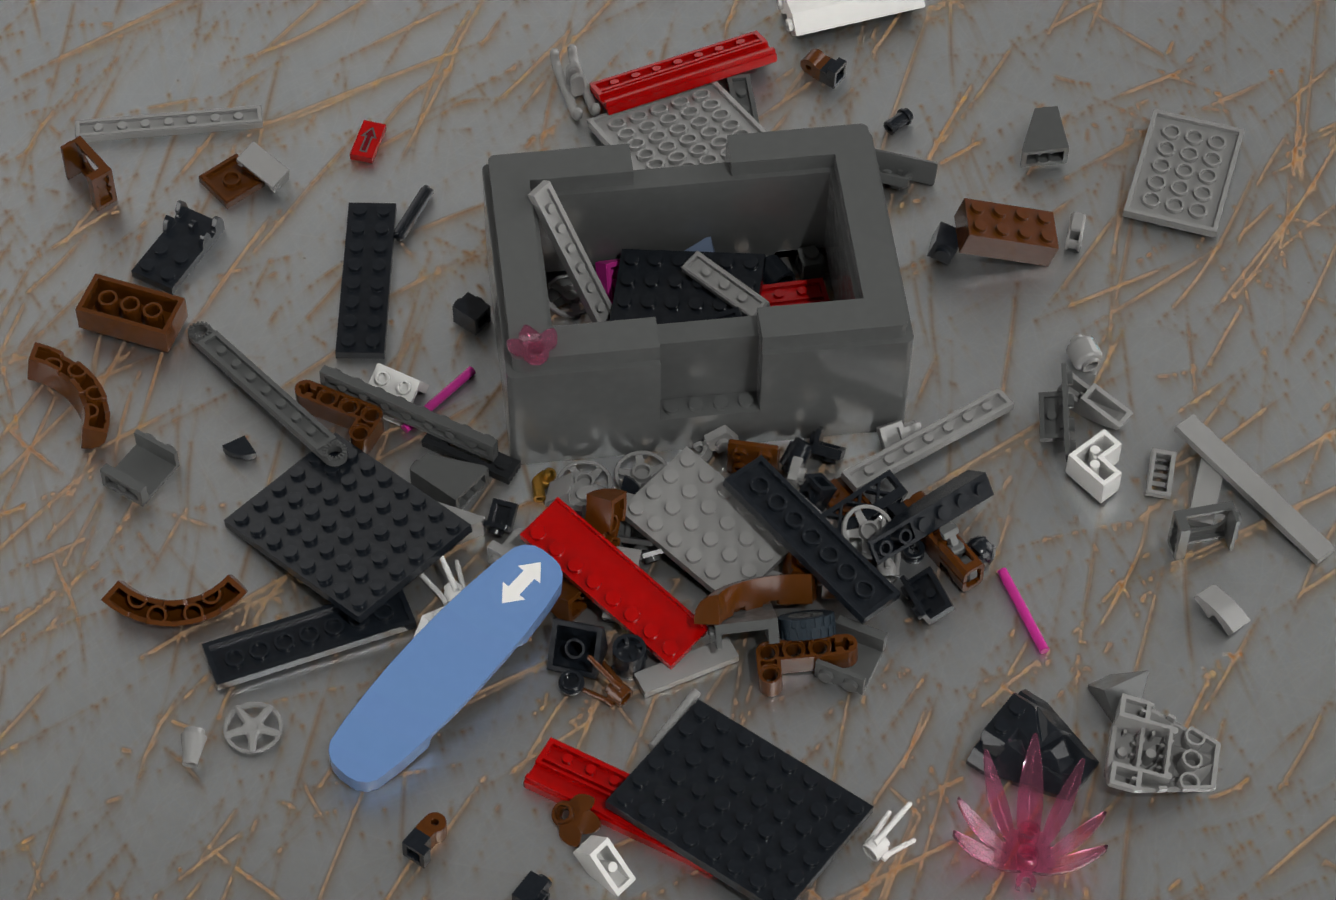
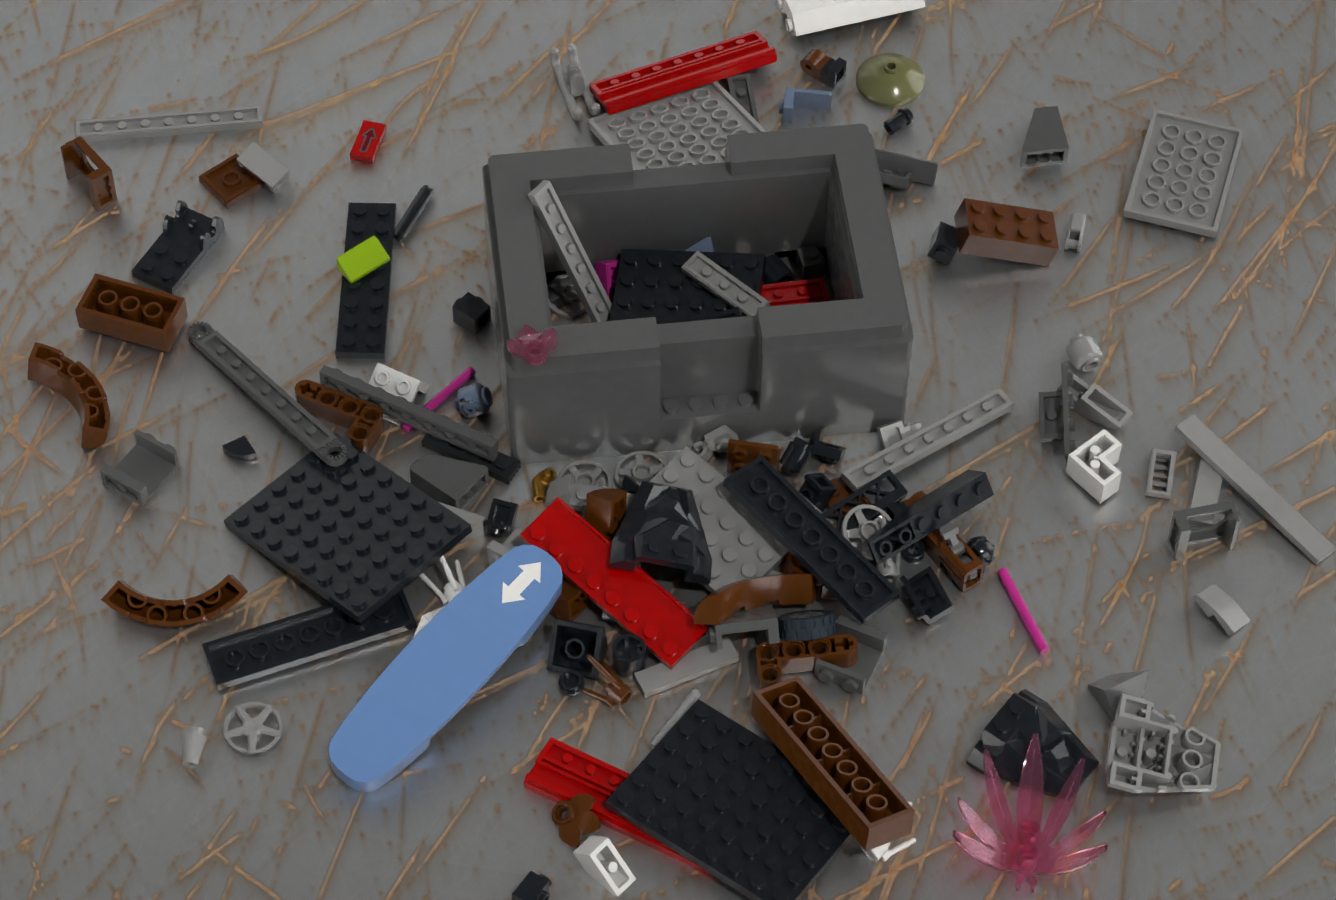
(362, 259): none -> lime slope
(424, 837): leg -> none
(473, 400): none -> sand blue head
(663, 531): none -> black wedge
(796, 472): light grey plate -> none
(803, 99): none -> sand blue bracket
(832, 763): none -> reddish brown brick
(890, 80): none -> olive dish

